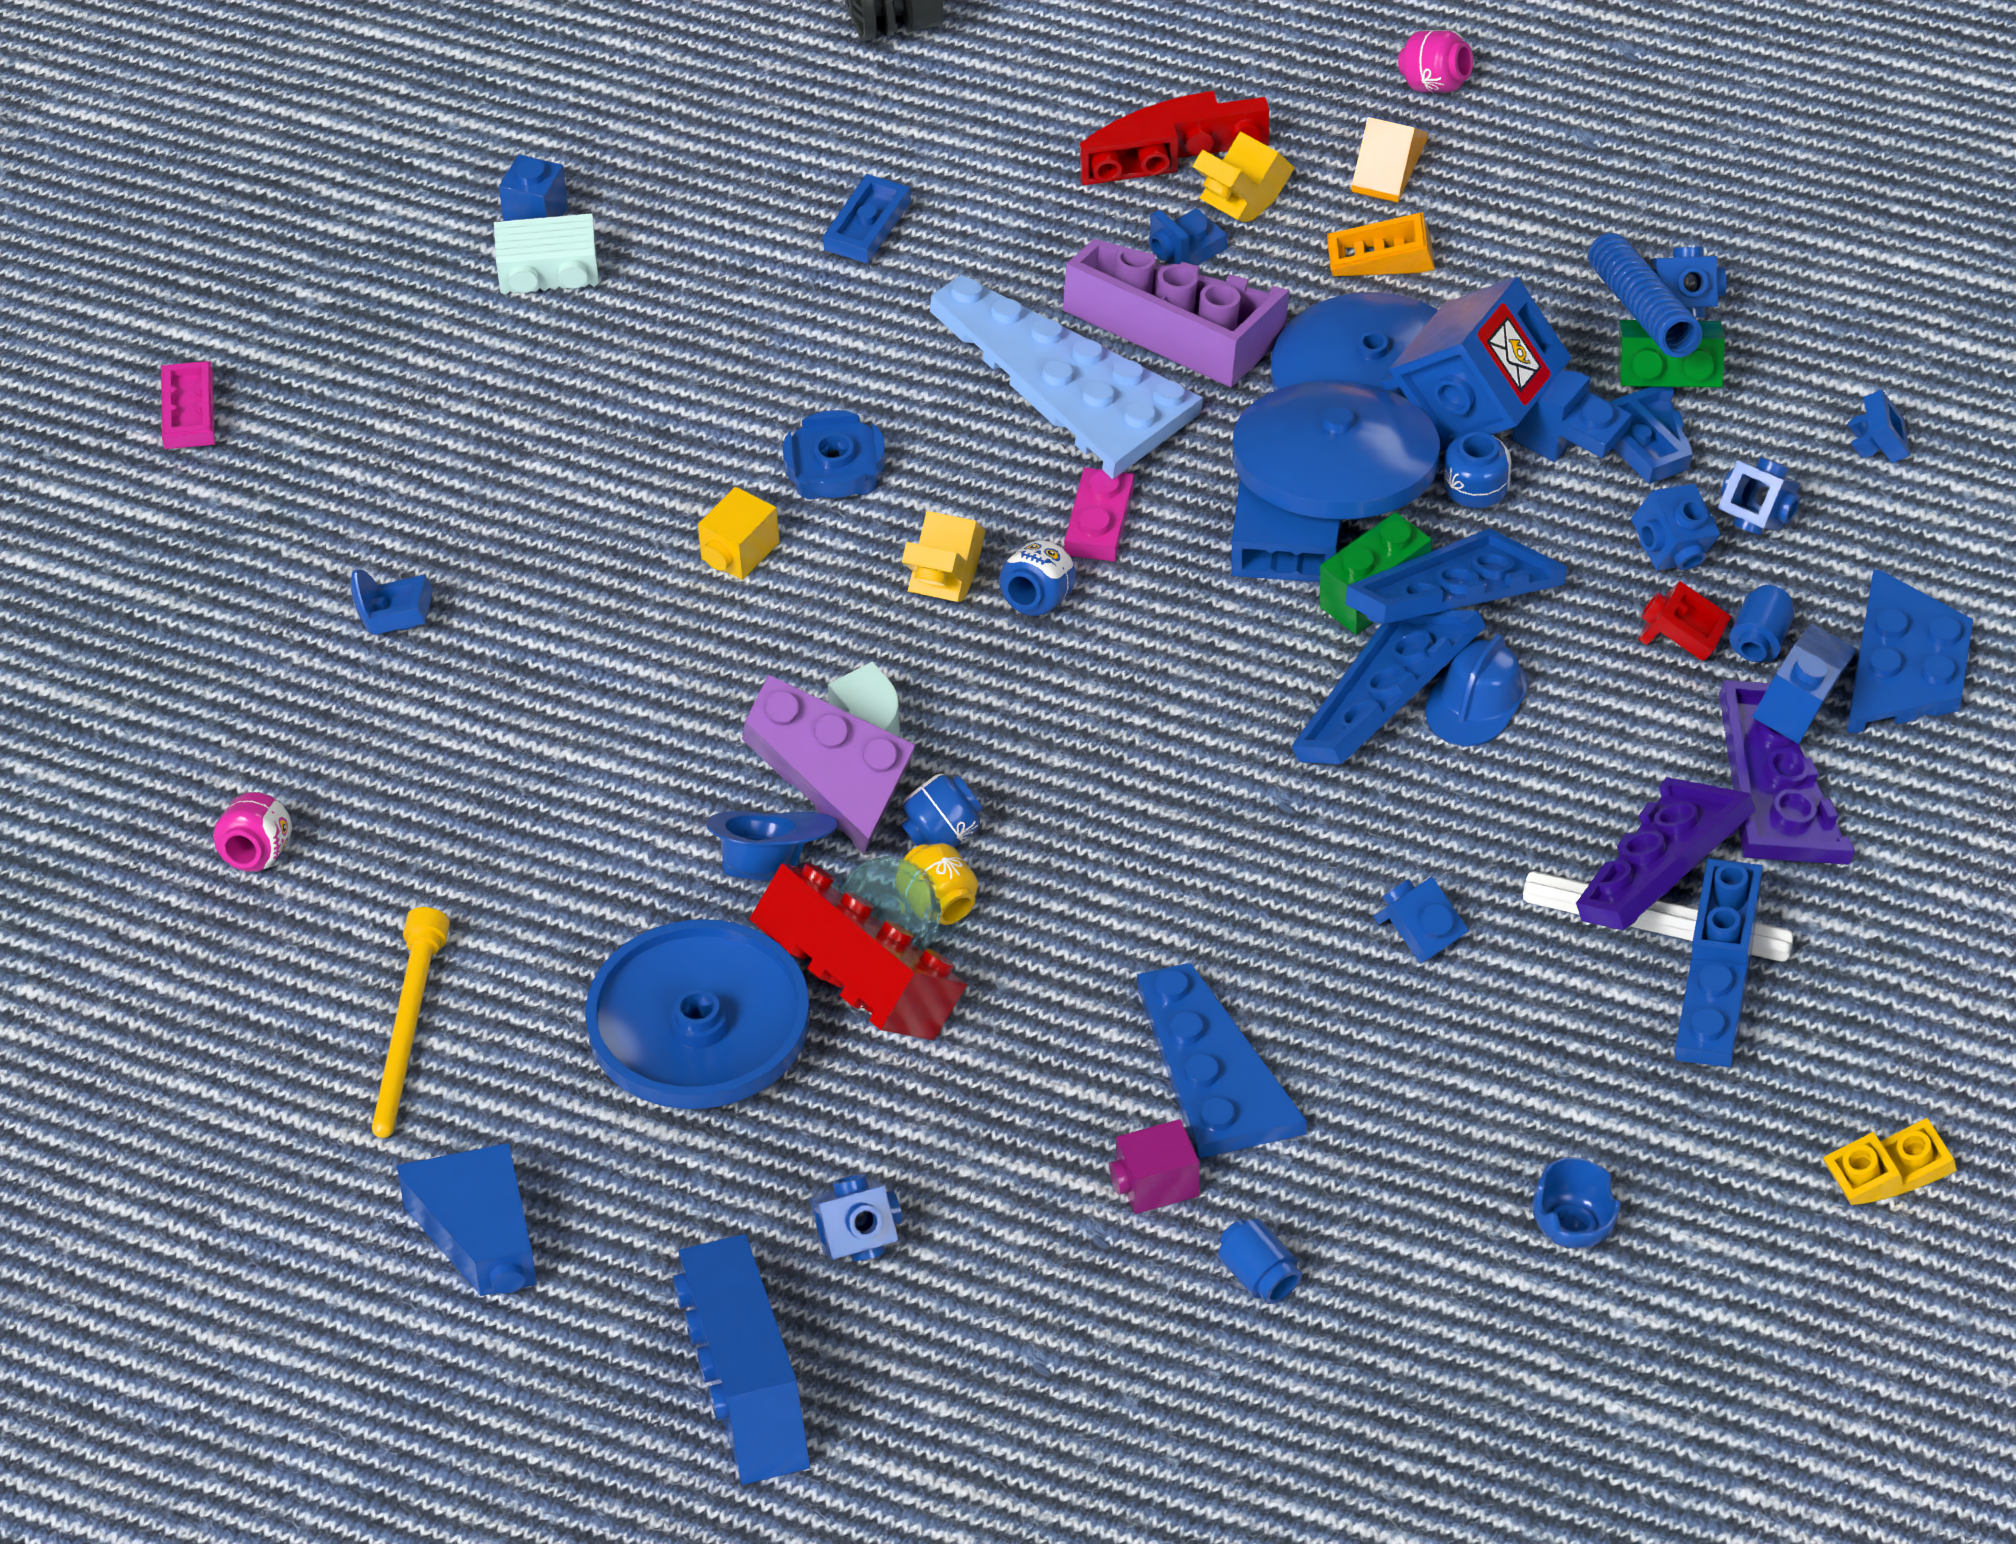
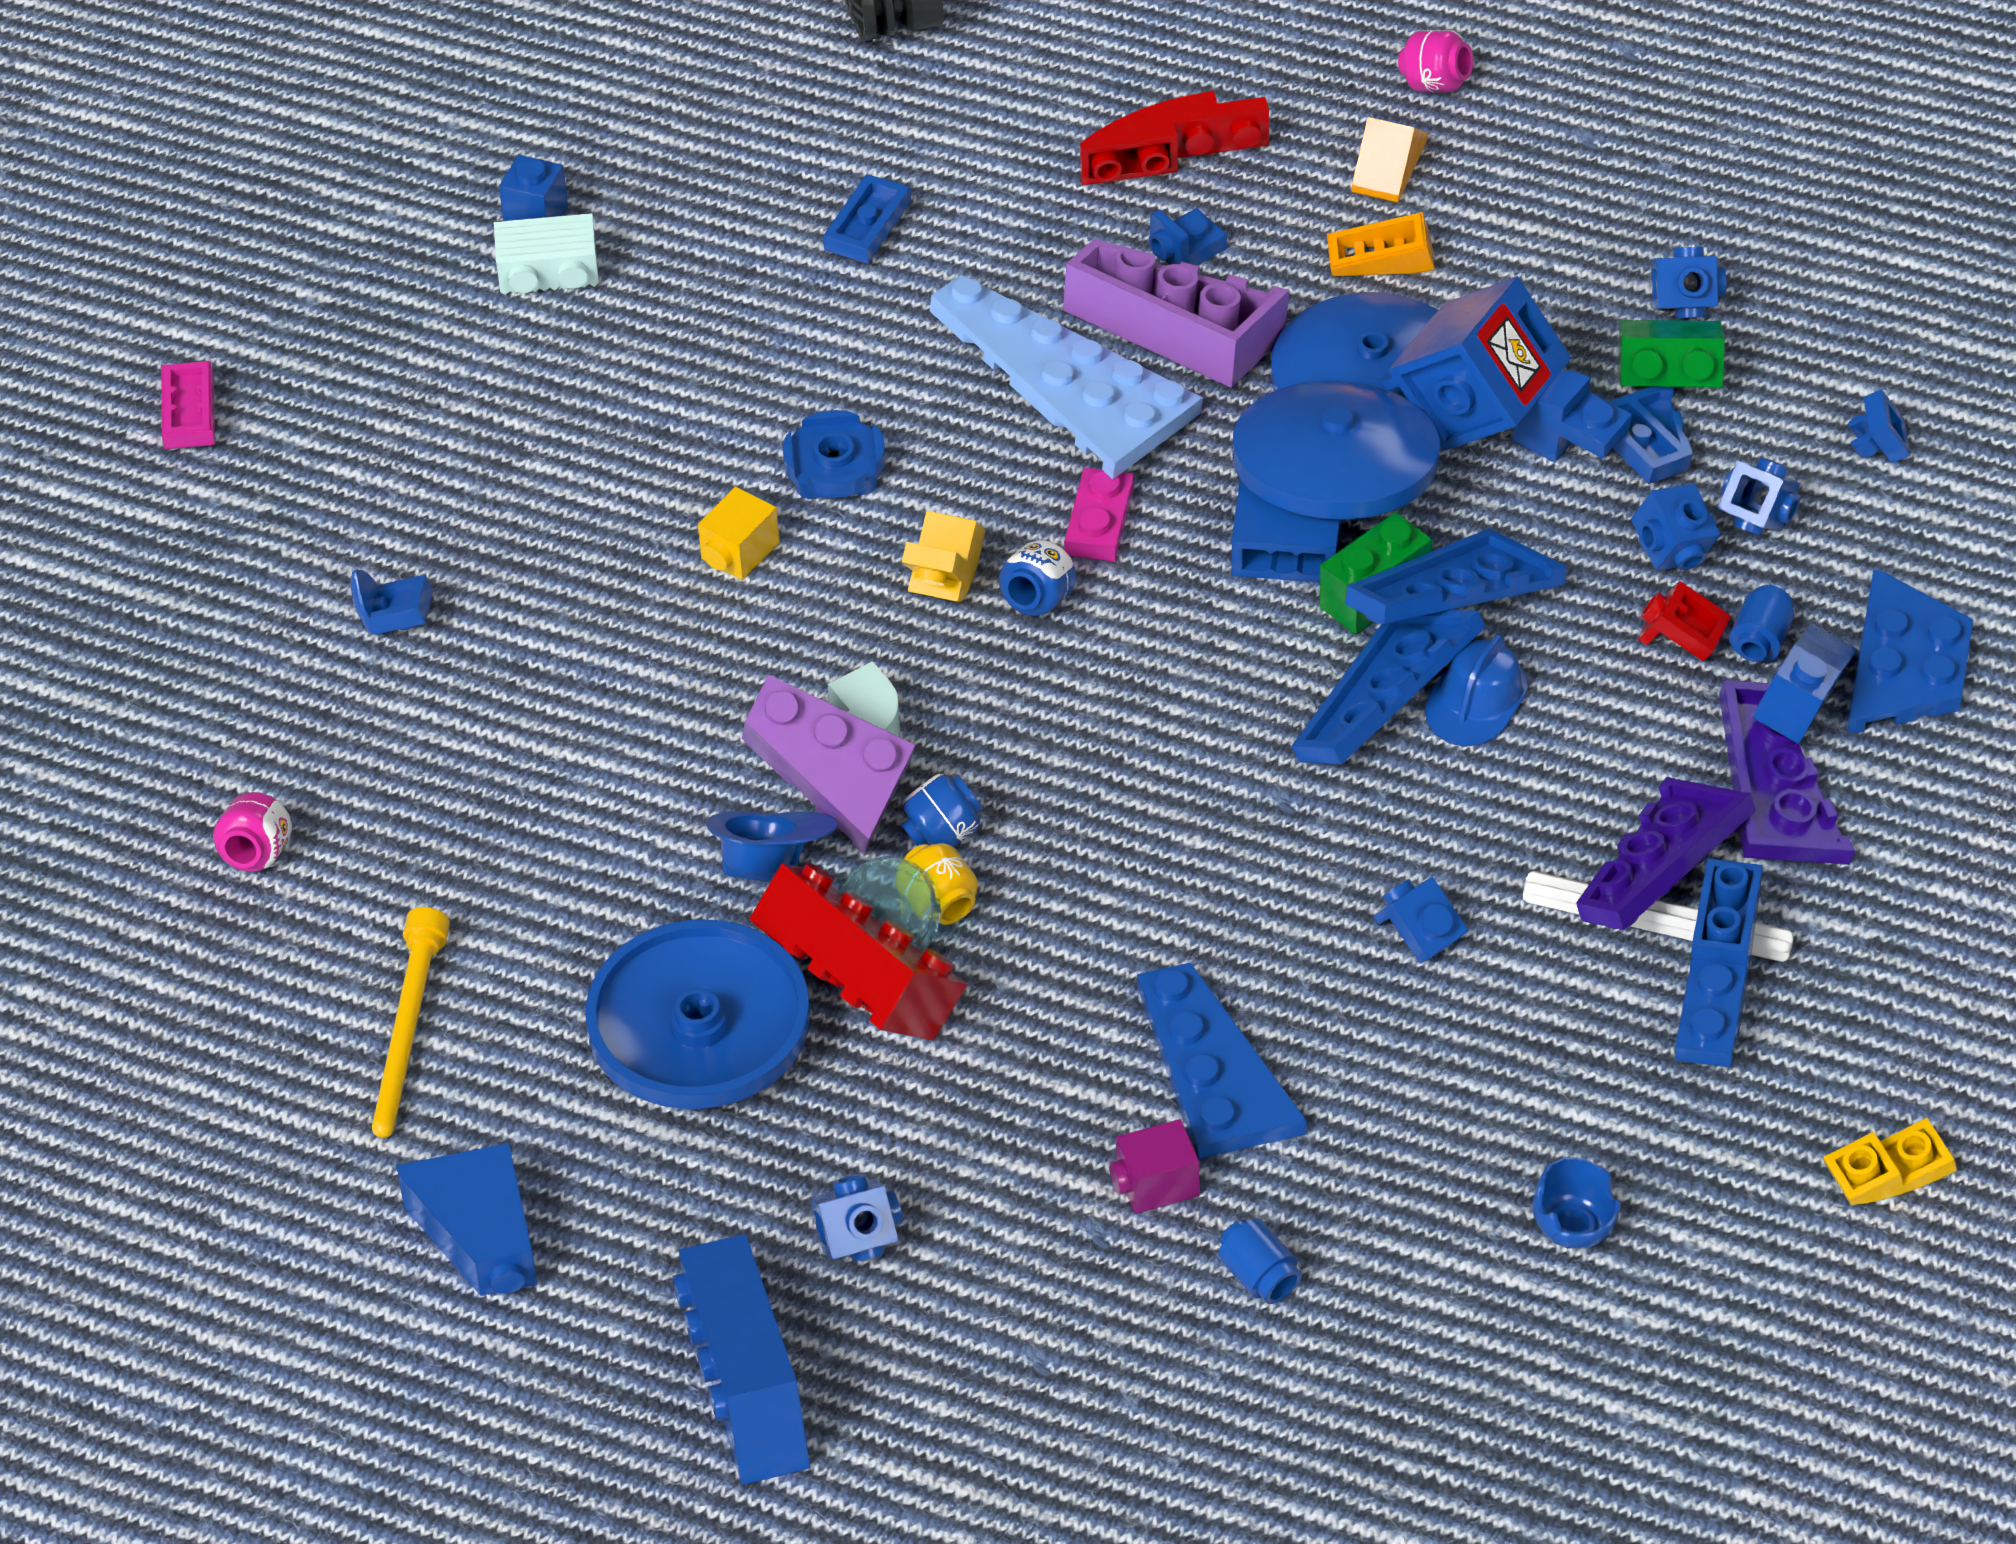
(1245, 179): yellow brick -> none
(1477, 470): blue head -> none
(1645, 295): blue piece -> none

